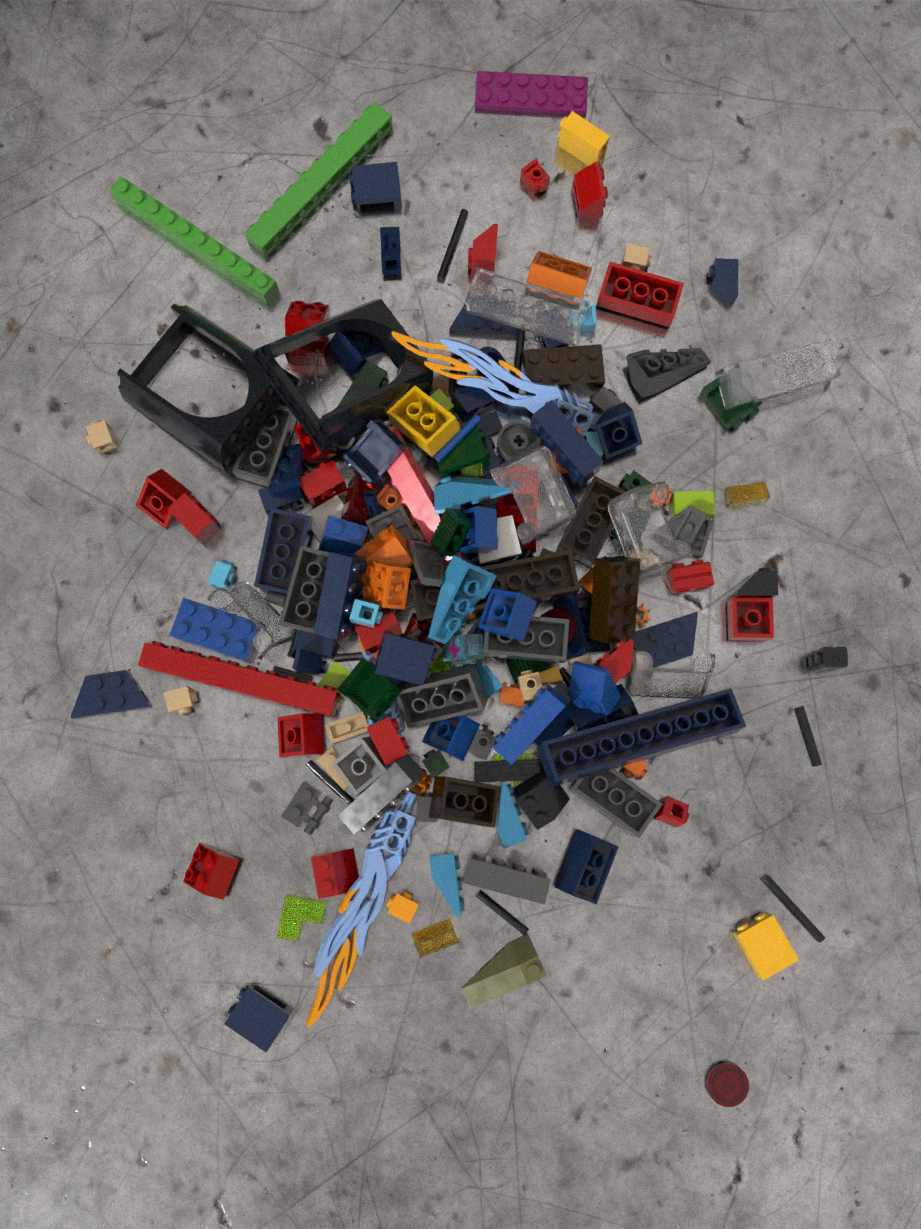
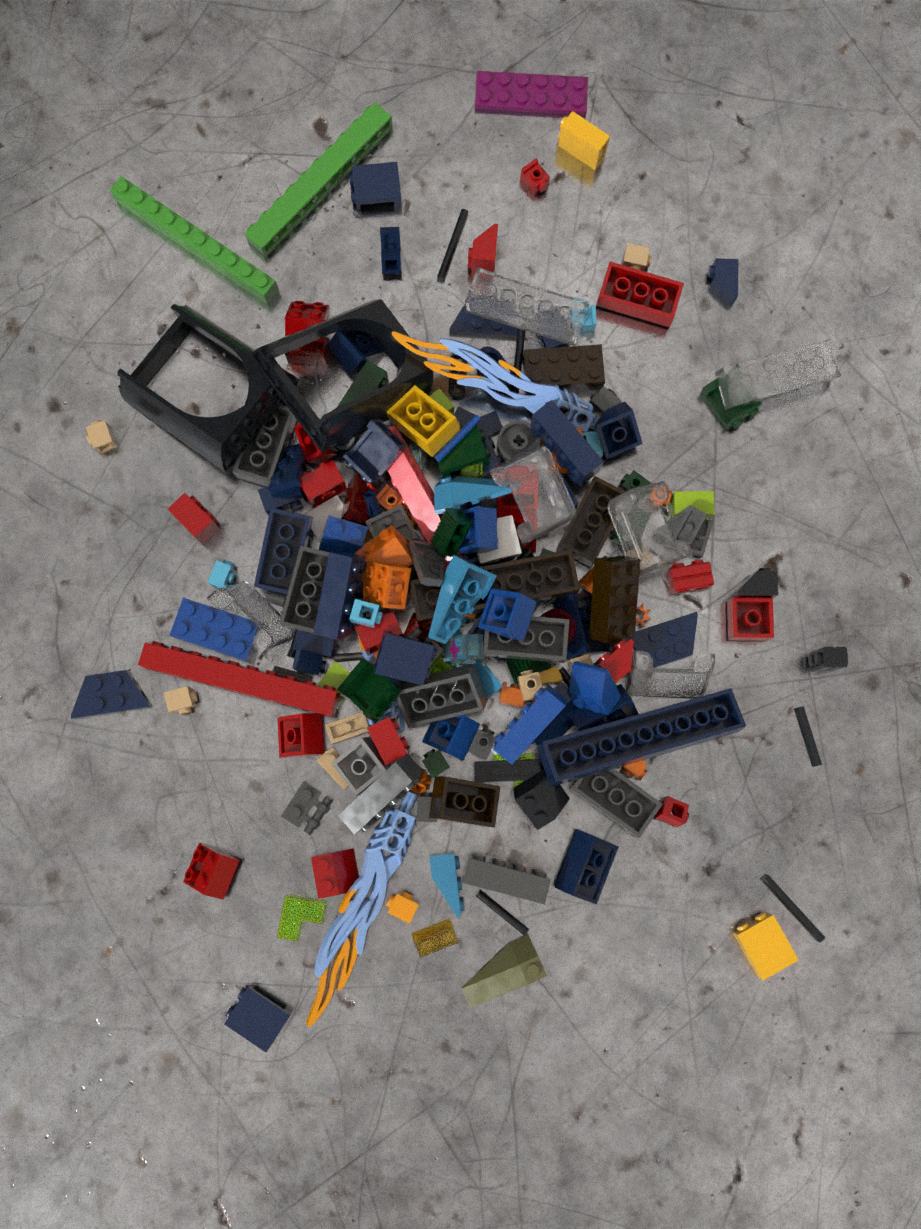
(158, 495): red slope -> none
(329, 782): black bar -> none
(471, 401): dark blue brick -> none
(508, 822): dark azure slope -> none
(559, 274): orange slope -> none
(590, 191): red slope -> none
(658, 370): dark grey wedge -> none
(727, 1084): dark red tile -> none
(747, 494): clear yellow slope -> none

